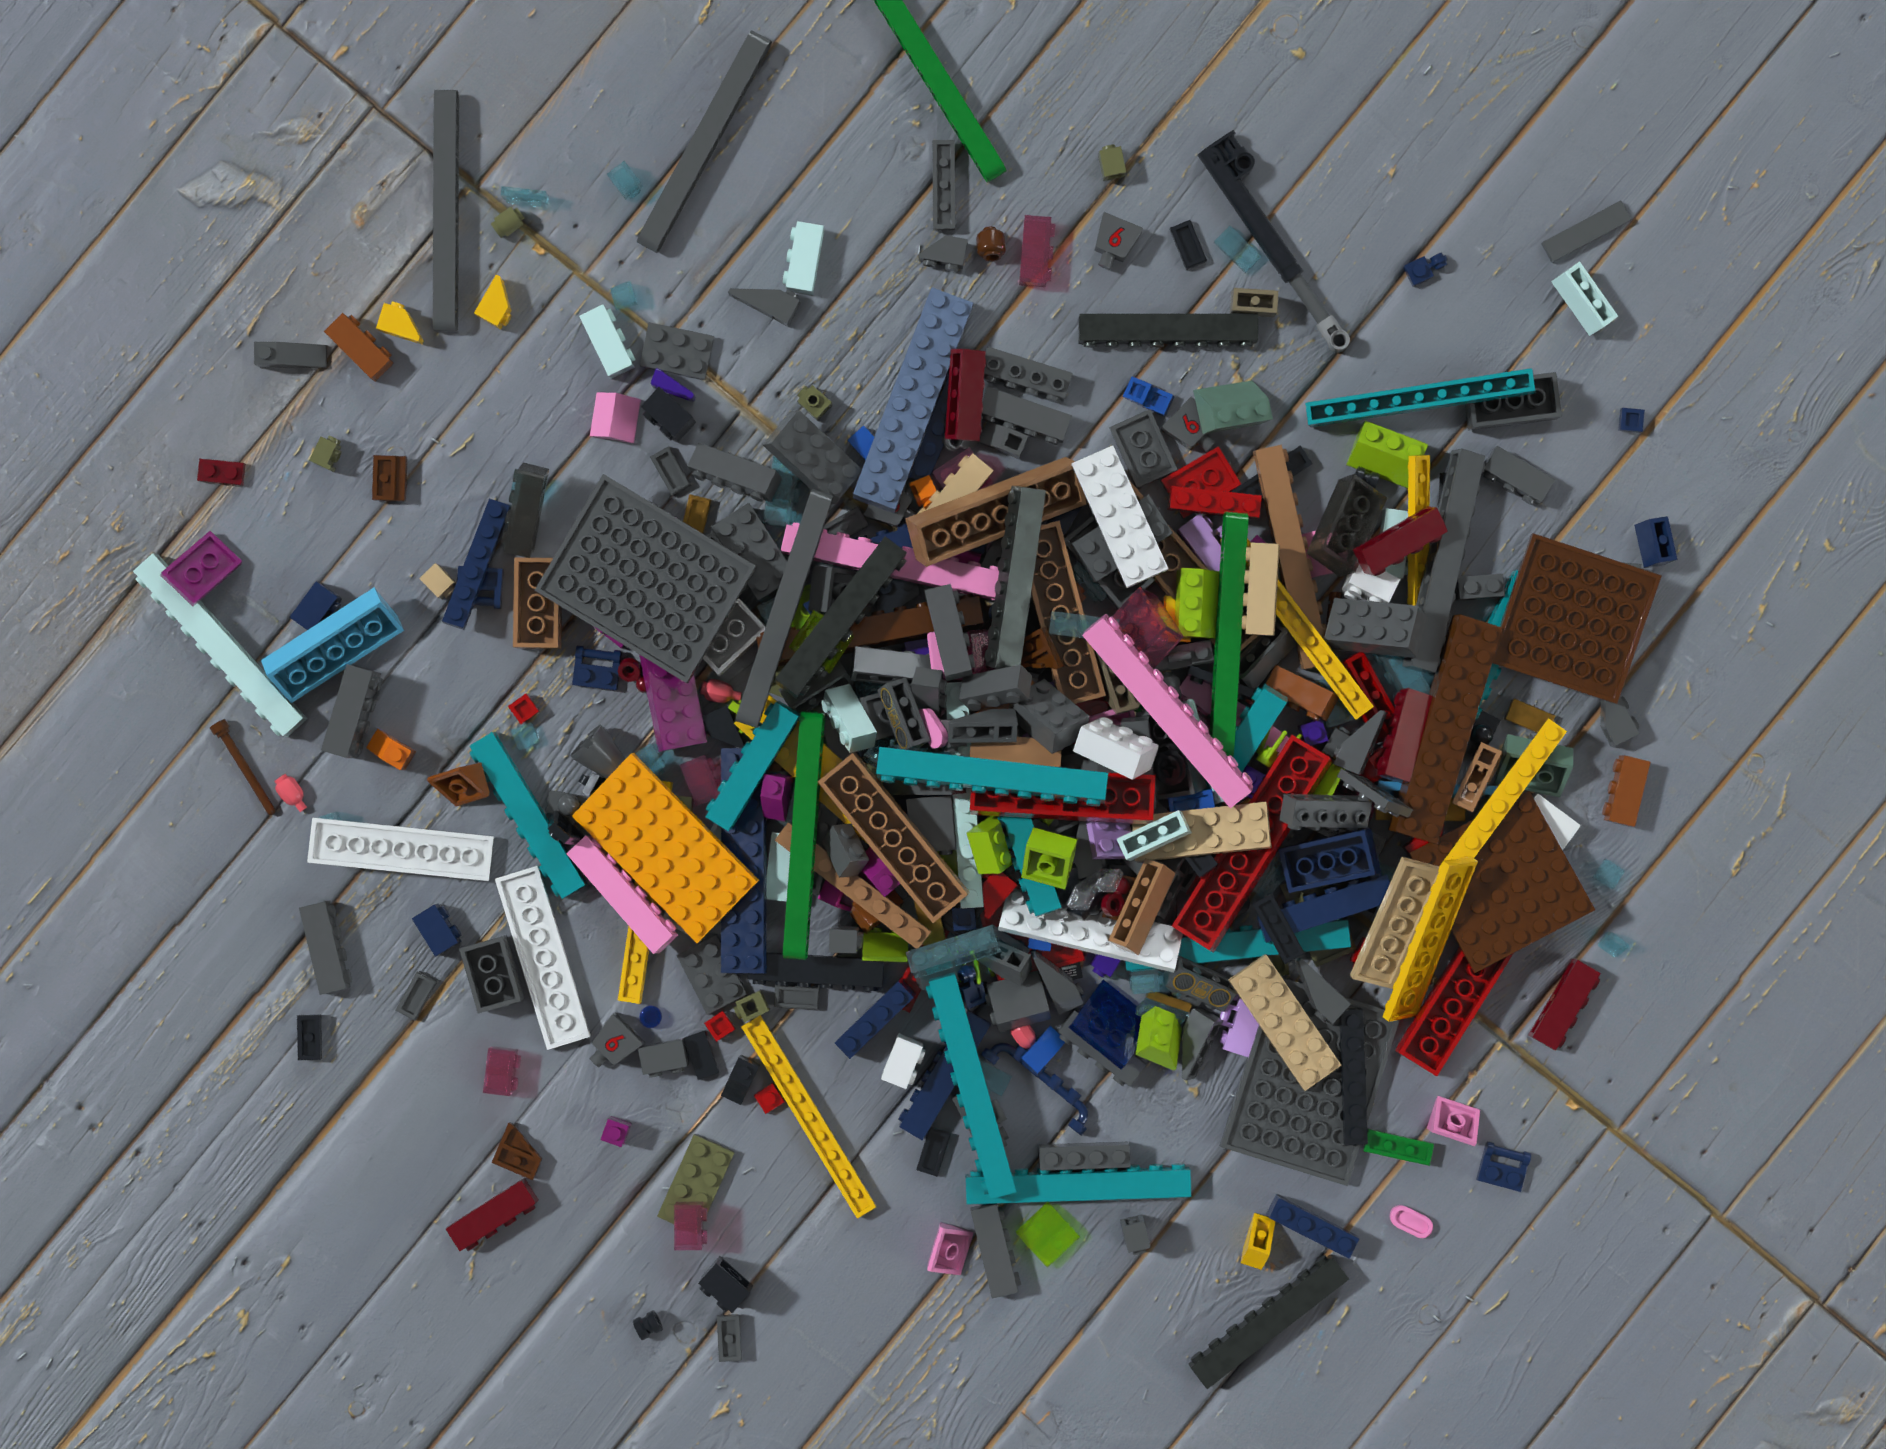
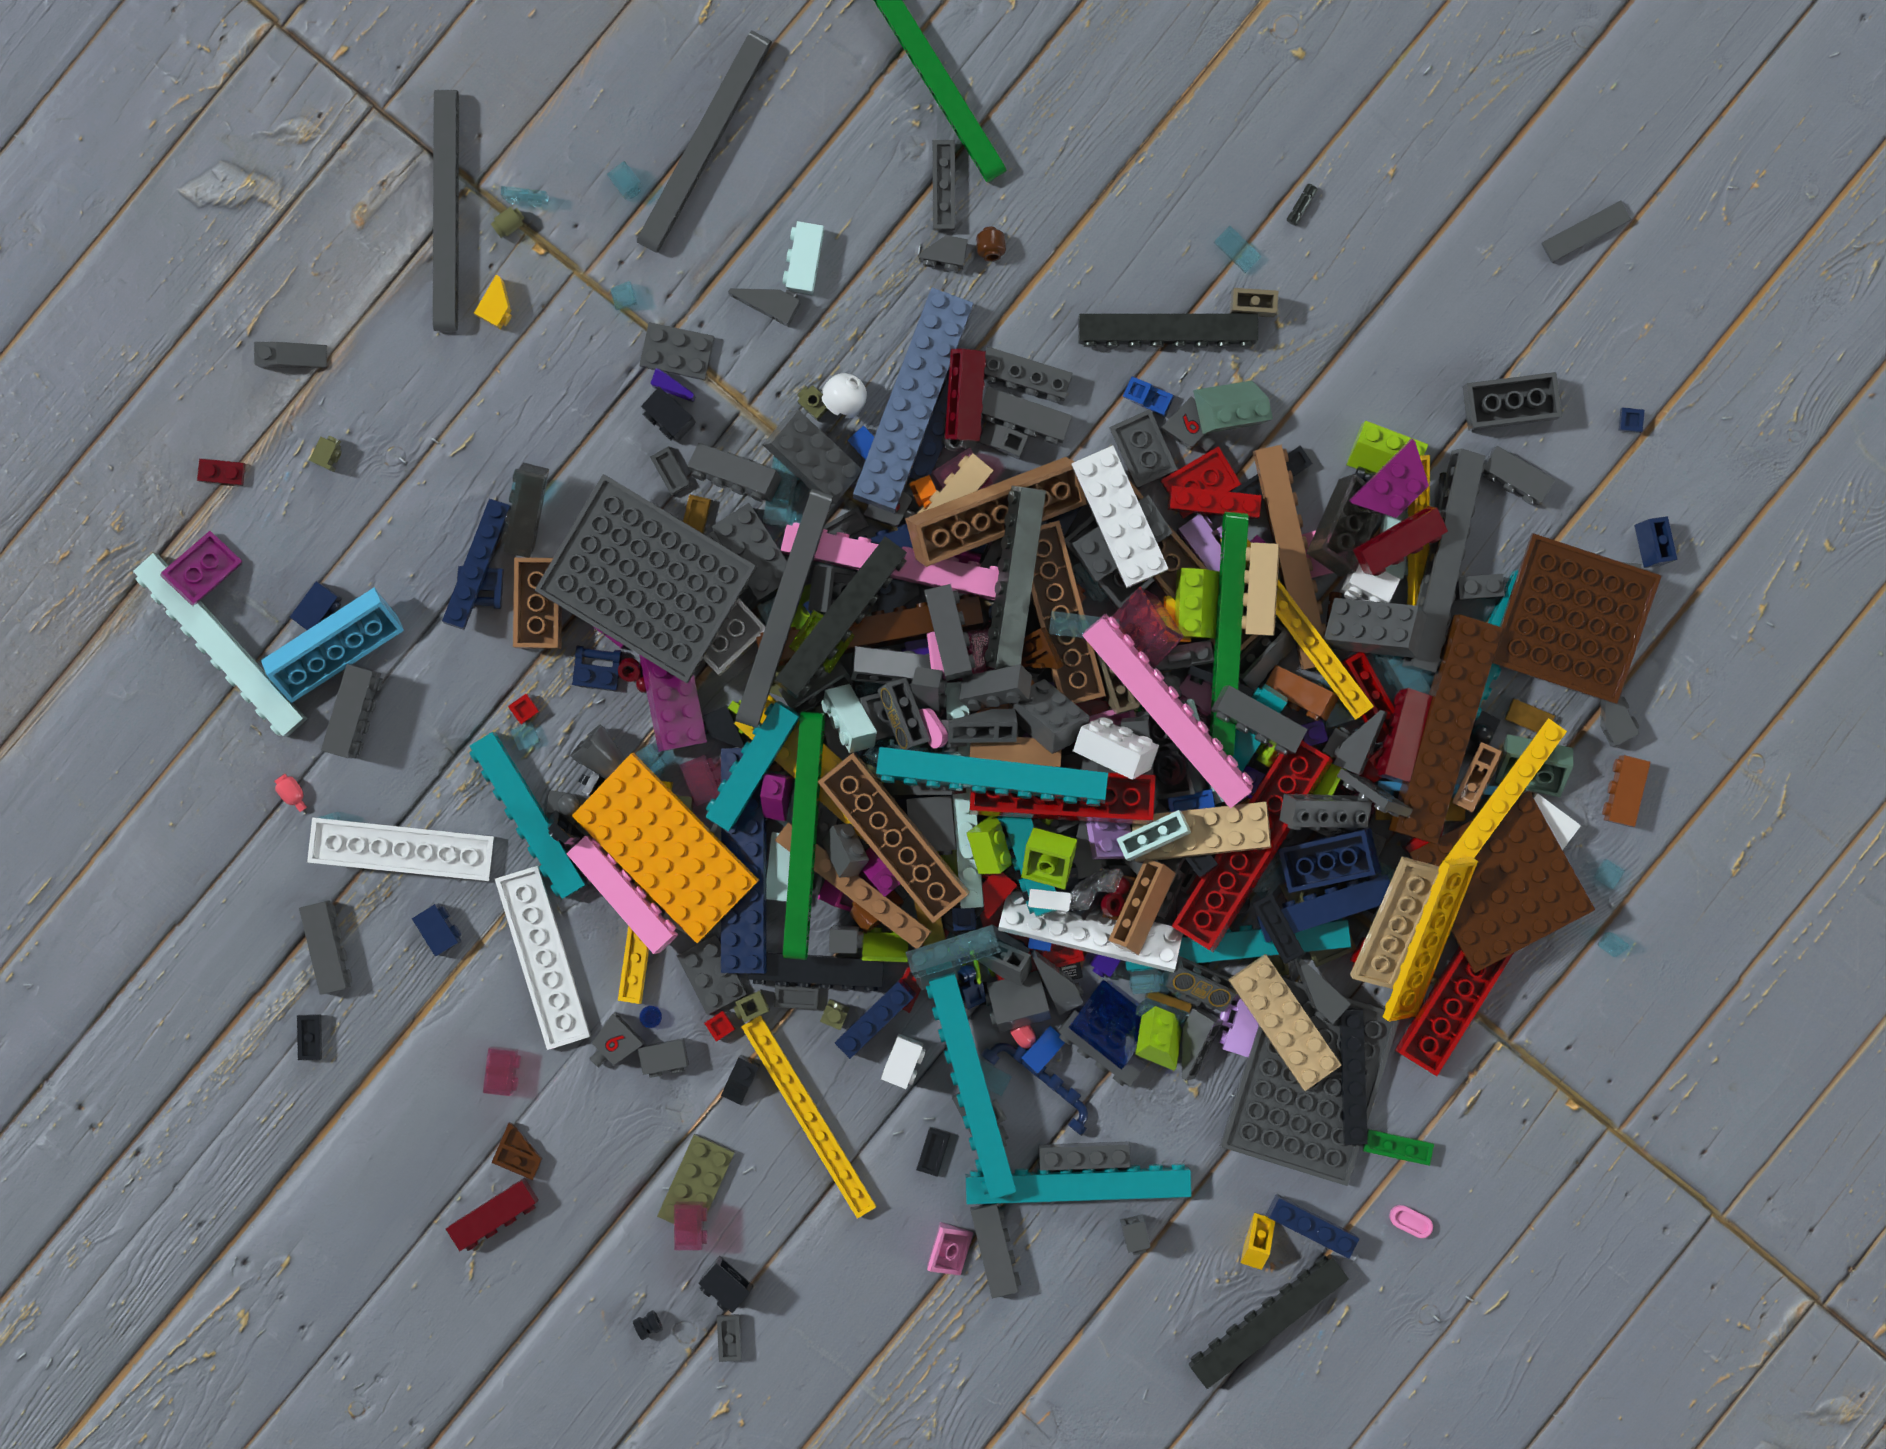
(222, 731): reddish brown piece -> none
(360, 346): dark orange brick -> none
(389, 478): reddish brown plate -> none
(390, 750): orange slope -> none
(398, 323): yellow slope -> none
(416, 995): dark grey tile -> none
(439, 581): tan brick -> none
(461, 784): dark orange slope -> none
(492, 974): dark grey brick -> none
(608, 341): light aqua brick -> none
(615, 417): bright pink slope -> none
(616, 1131): magenta brick -> none
(701, 1055): black tile -> none
(719, 691): coral plant -> none
(769, 1098): red plate -> none
(834, 1014): none -> olive brick
(844, 395): none -> white cylinder
(937, 1086): dark blue brick -> none
(1036, 251): clear pink brick -> none
(1047, 1234): clear neon green slope -> none
(1049, 900): none -> white sticker
(1111, 162): olive brick -> none
(1115, 239): dark grey torso -> none
(1188, 244): black tile -> none
(1222, 163): black piece -> none
(1259, 720): none -> dark grey brick
(1302, 204): none -> pearl dark grey axle
(1395, 483): none -> magenta wing
(1420, 270): dark blue plate -> none
(1420, 397): teal brick -> none
(1454, 1121): bright pink slope -> none
(1503, 1174): dark blue plate -> none
(1565, 1004): dark red brick -> none
(1584, 298): light aqua brick -> none

